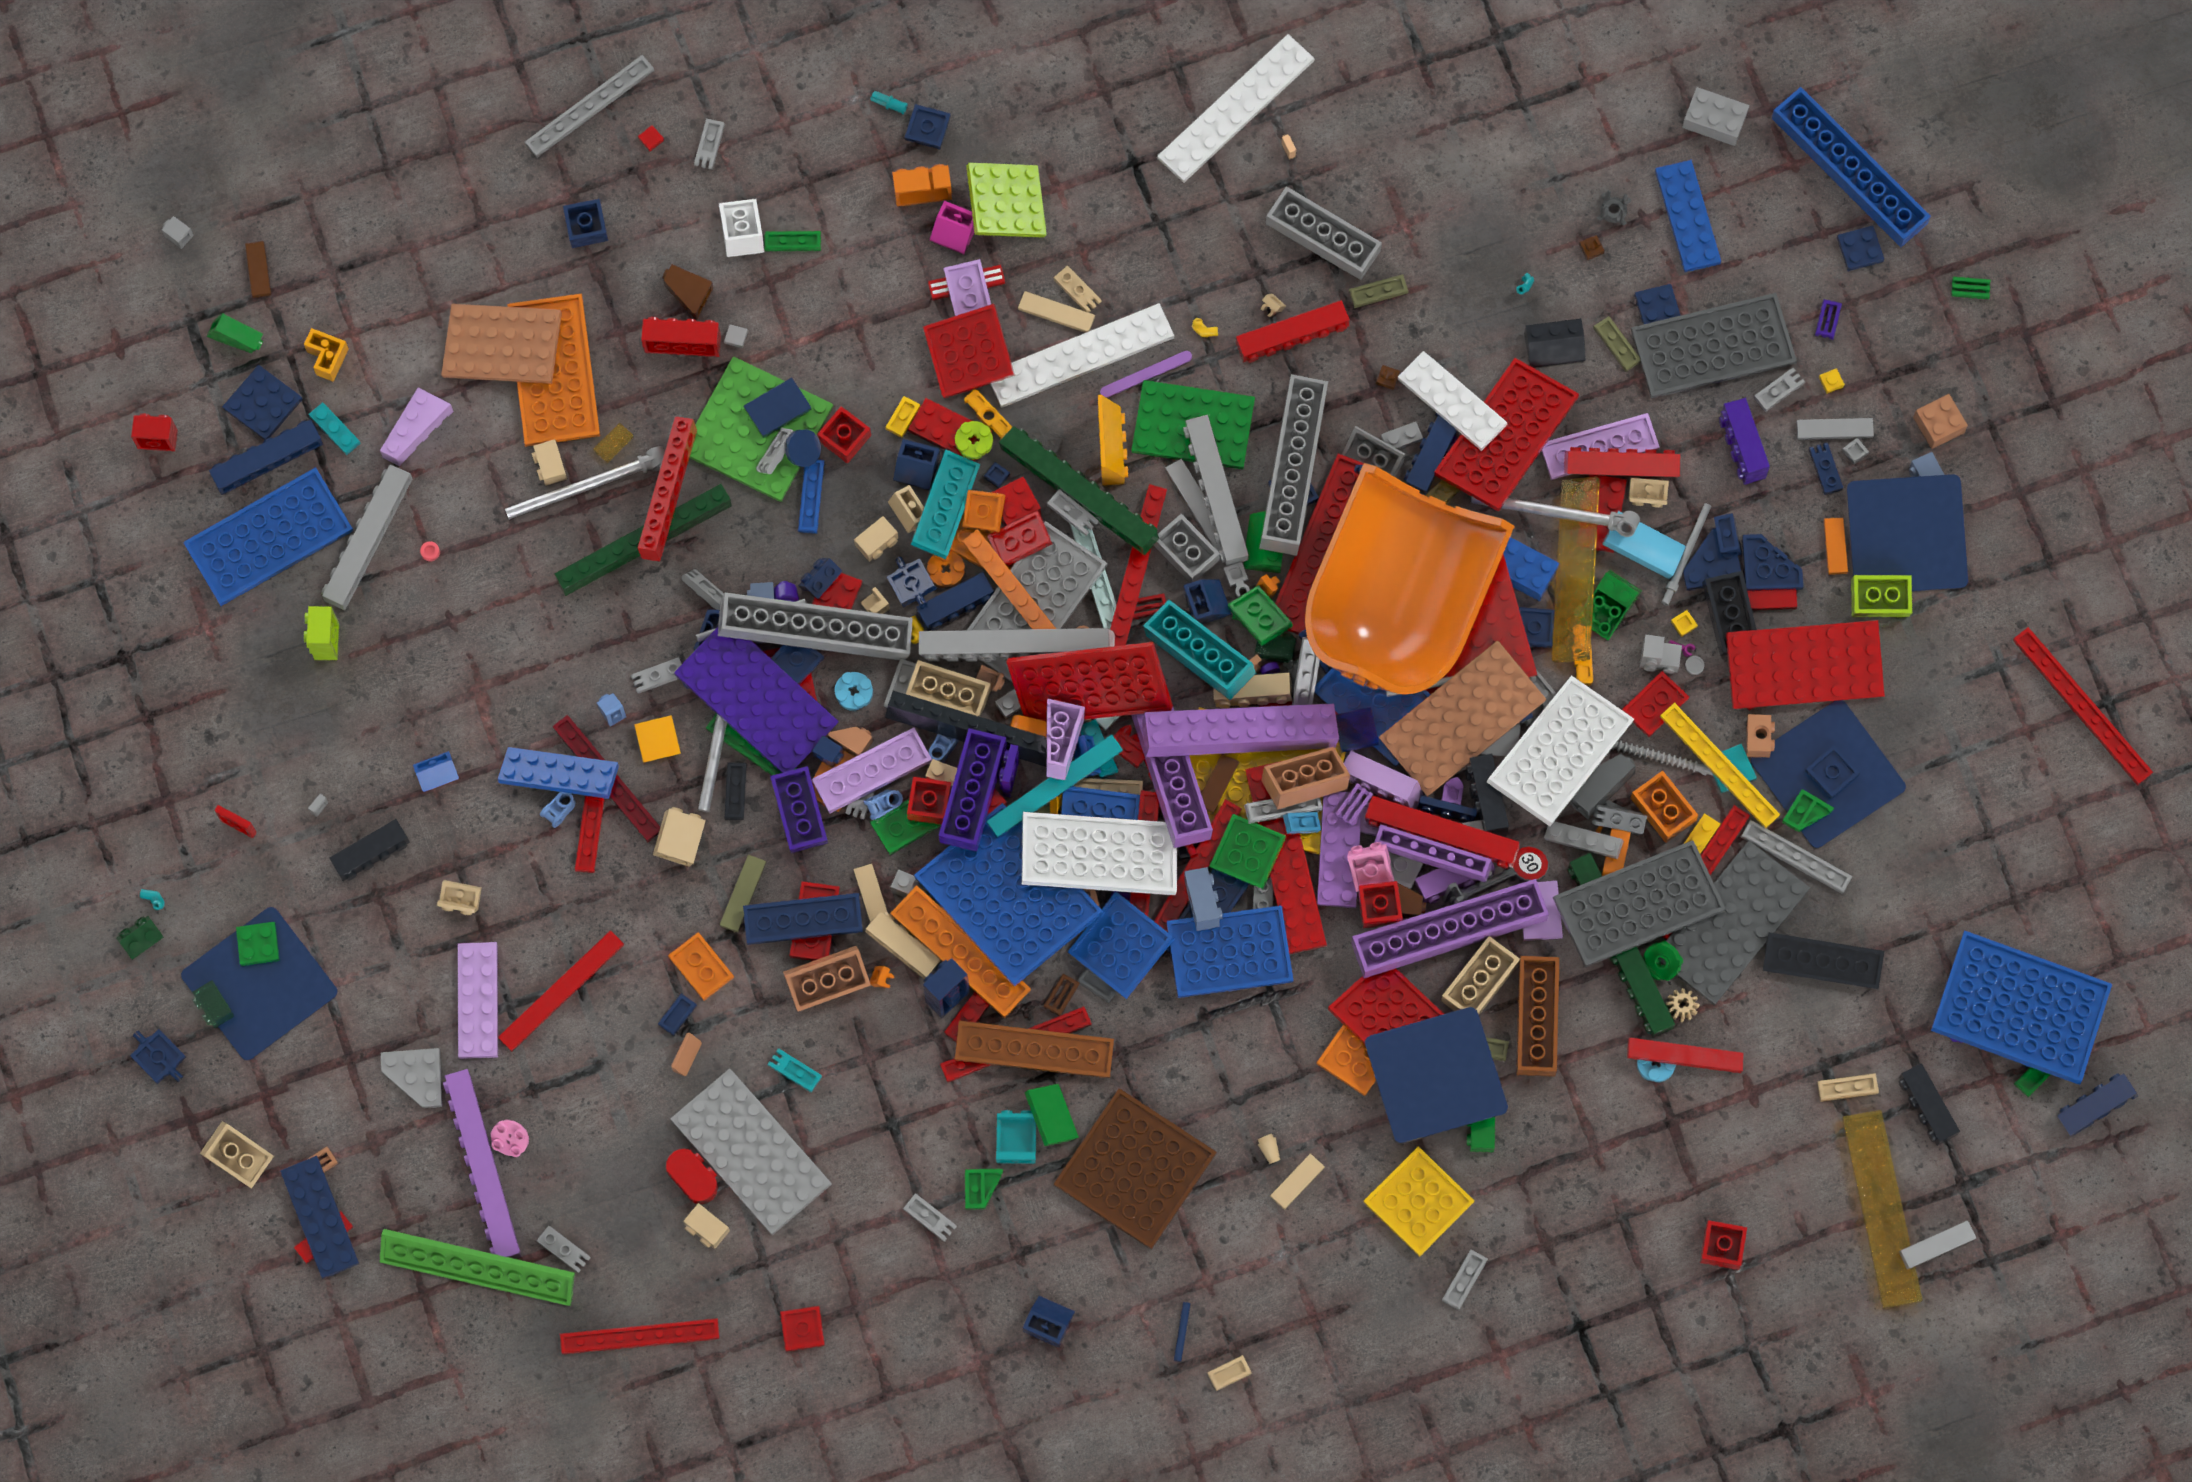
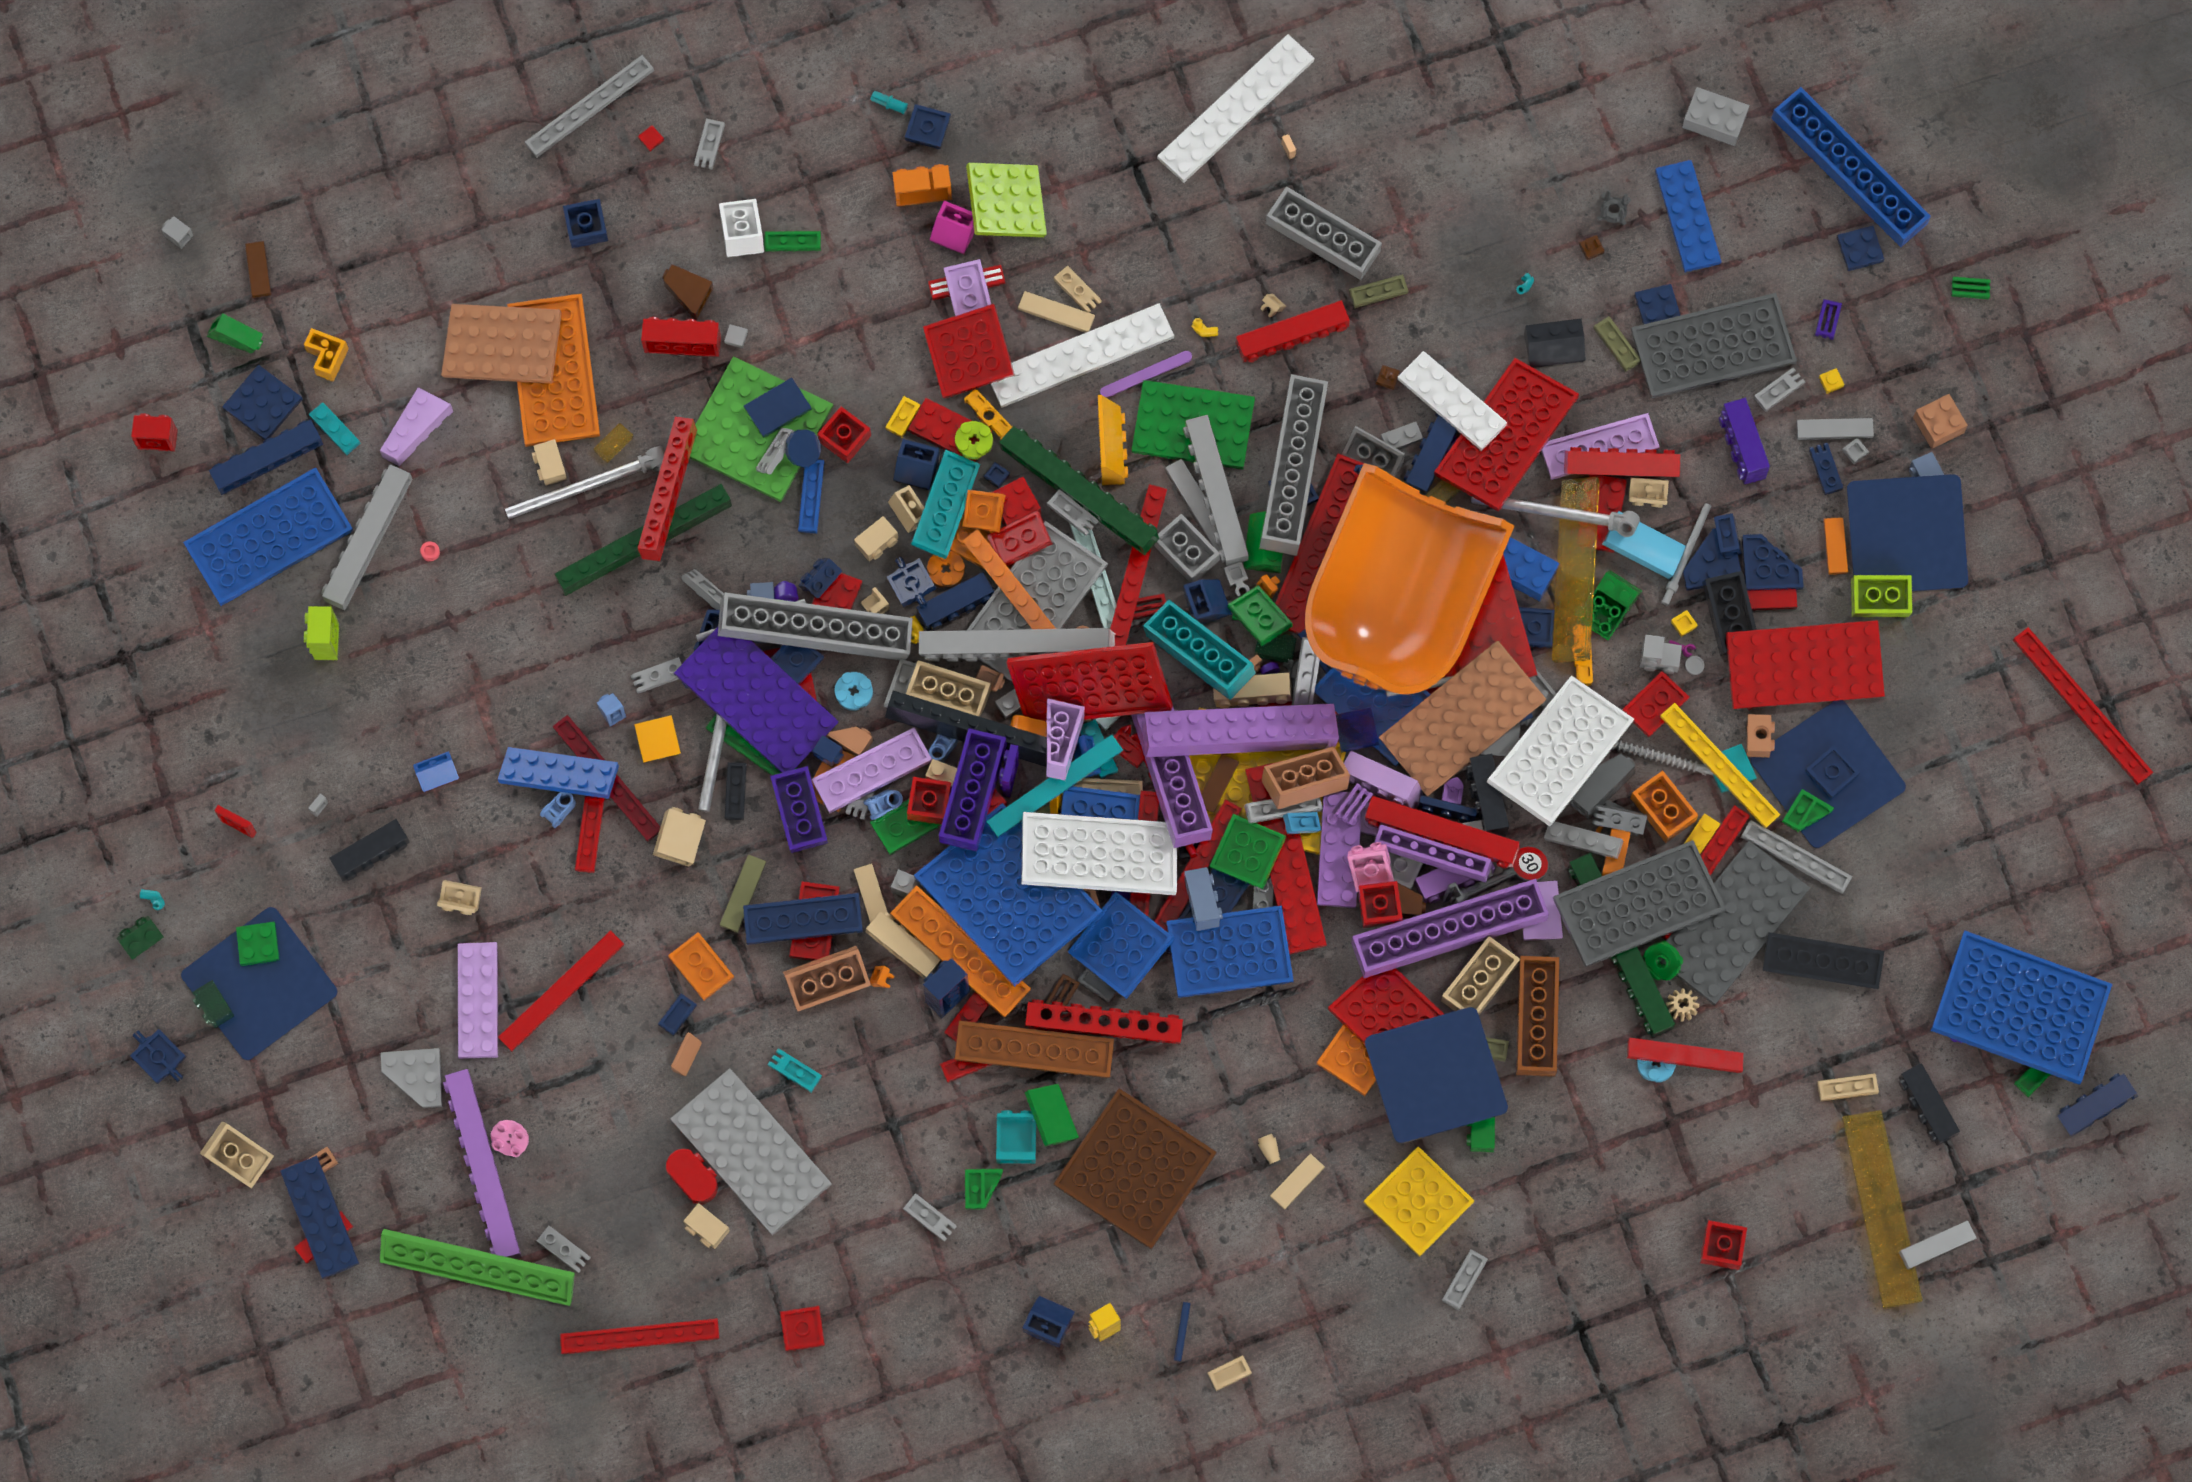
(1104, 1322): none -> yellow brick
(1172, 1035): none -> red brick

